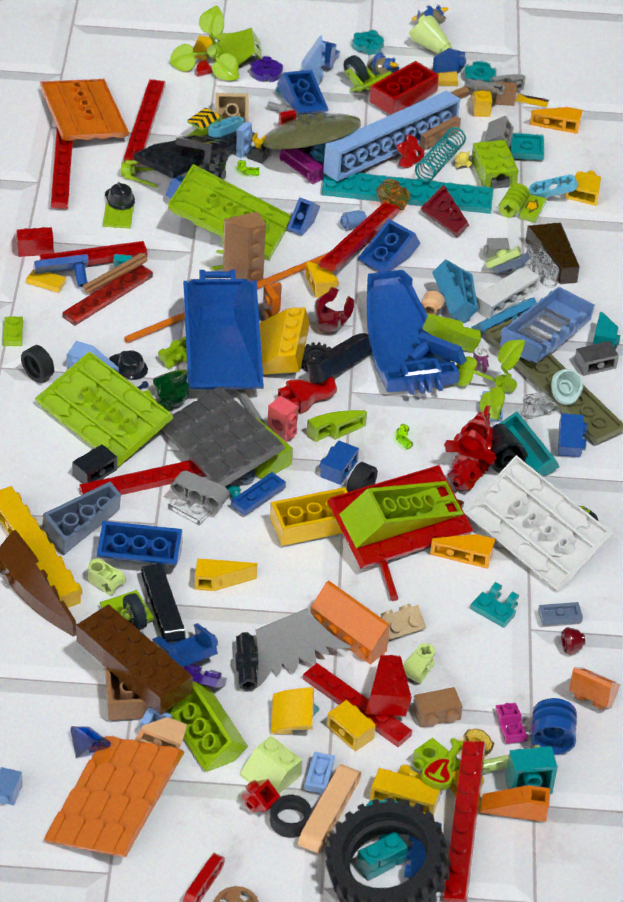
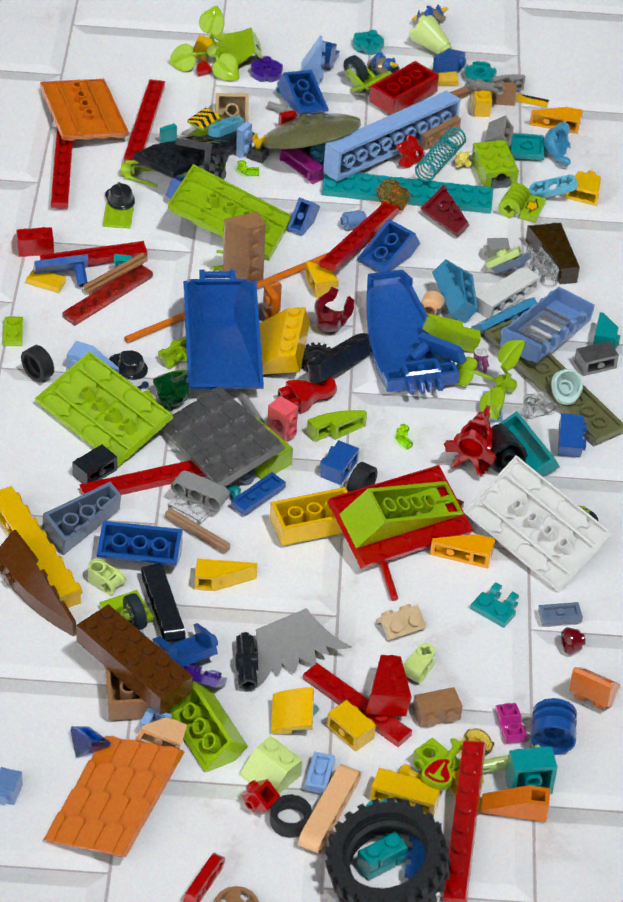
(168, 133): none -> teal tile
(197, 530): none -> medium nougat axle
(351, 622): orange slope -> none
(464, 475): red brick -> none
(557, 142): none -> dark azure piece

